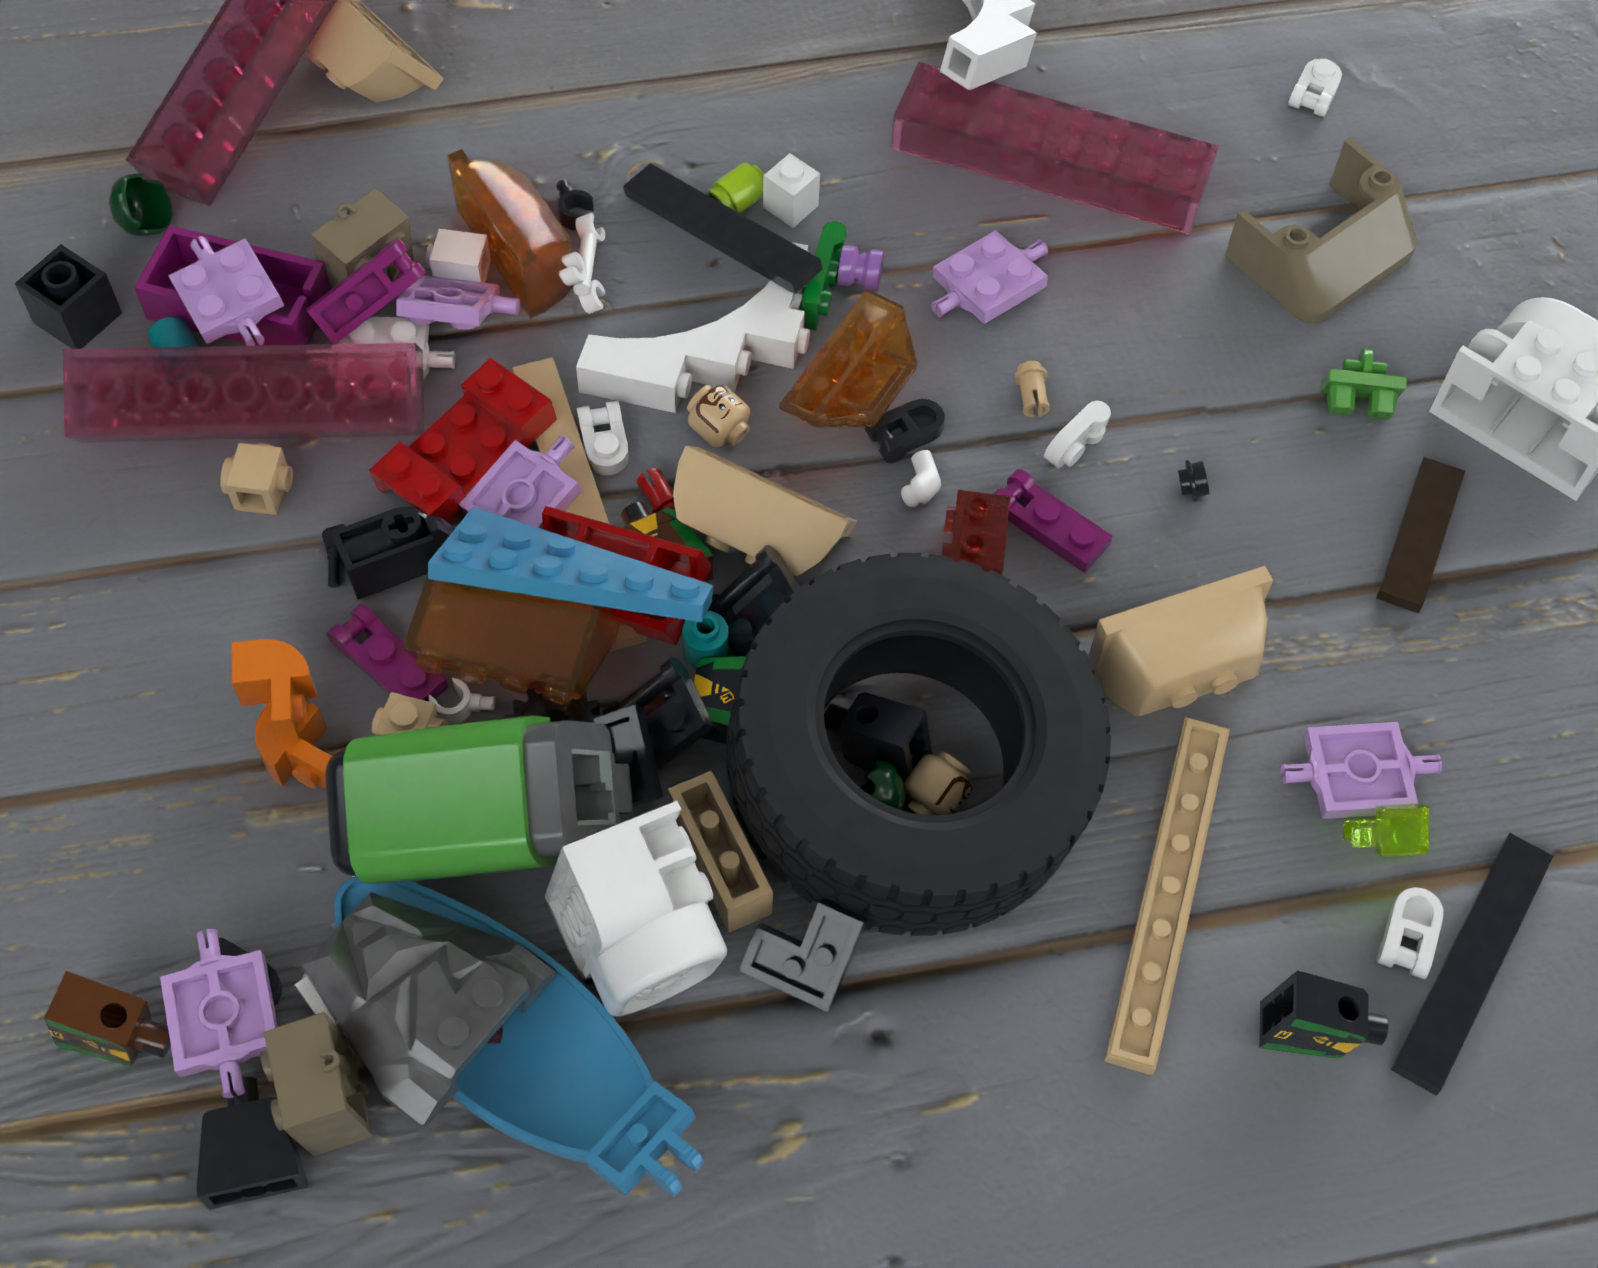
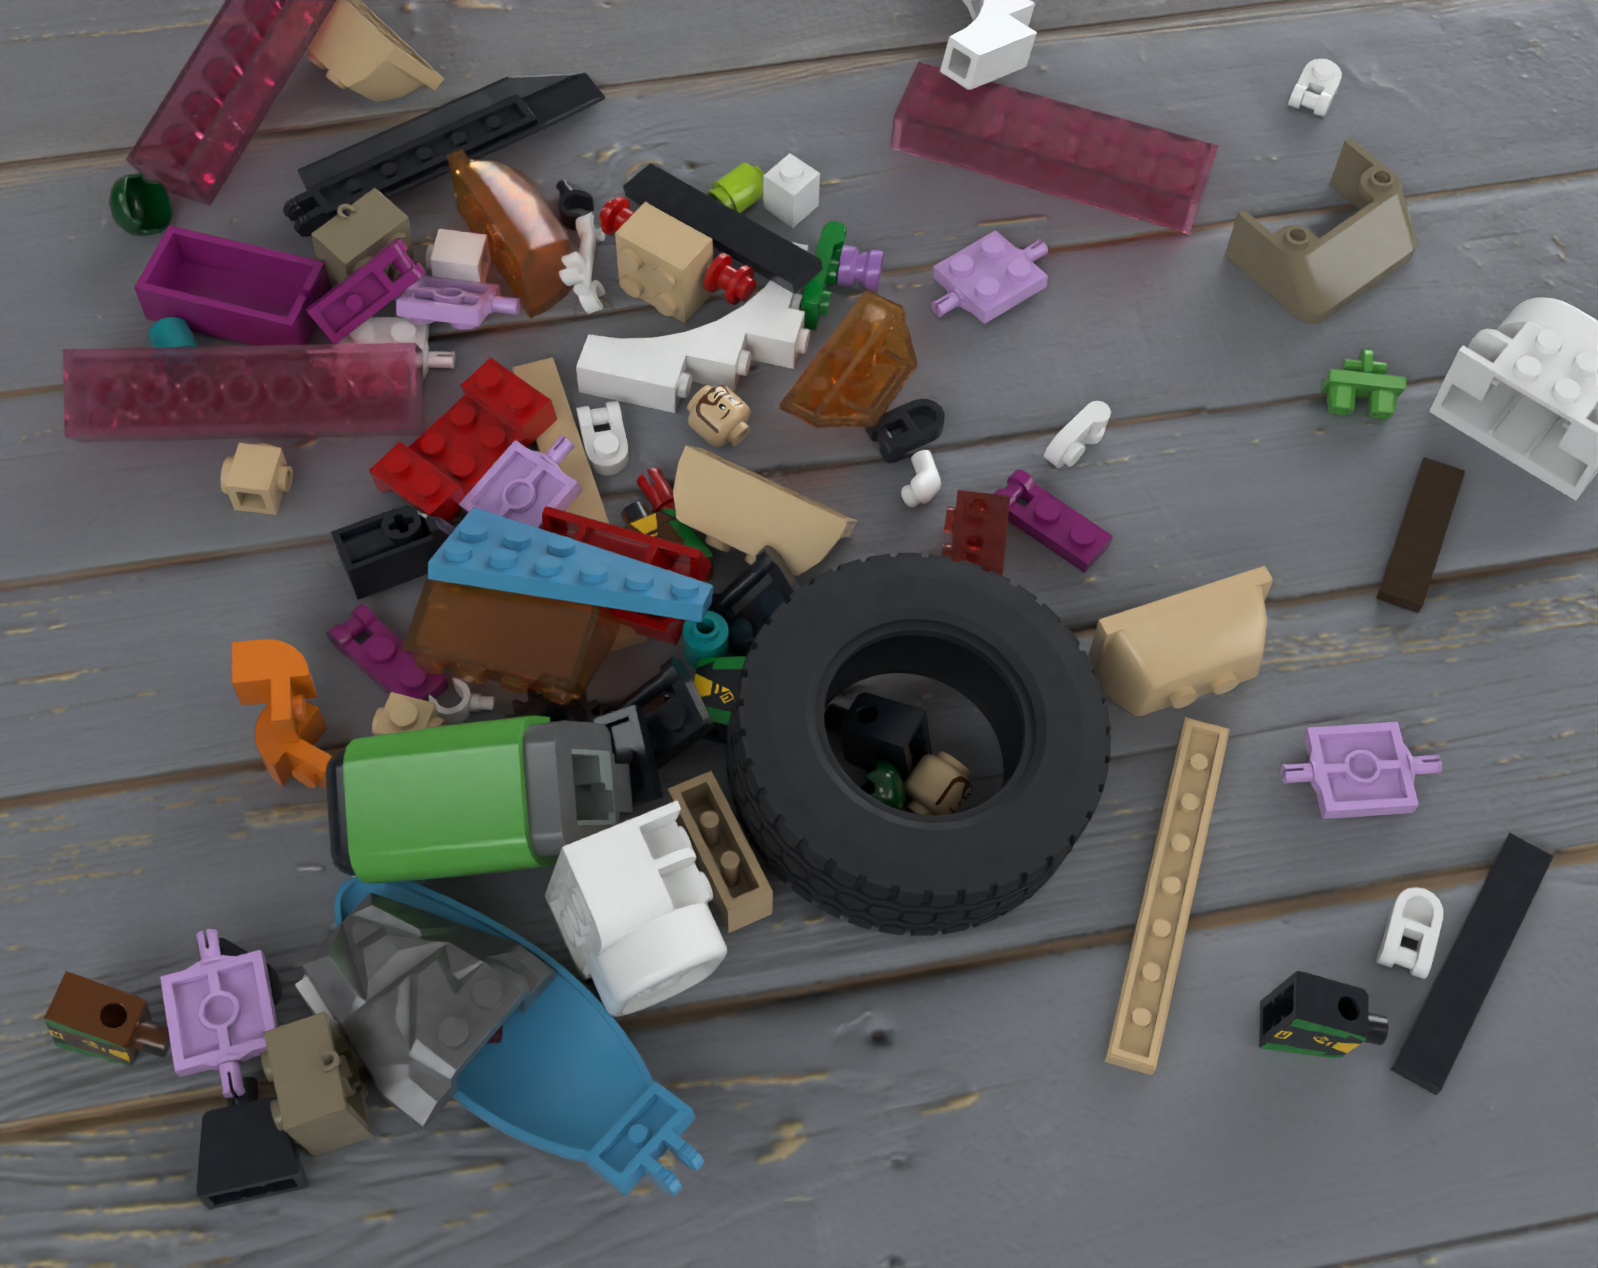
(69, 297): black head -> none
(226, 291): lavender plate -> none
(332, 556): black hand -> none
(419, 147): none -> black hinge
(670, 261): none -> tan brick
(807, 968): plate -> none
(1031, 379): tan pin -> none
(1194, 480): black plate -> none
(1395, 832): clear neon green plate -> none

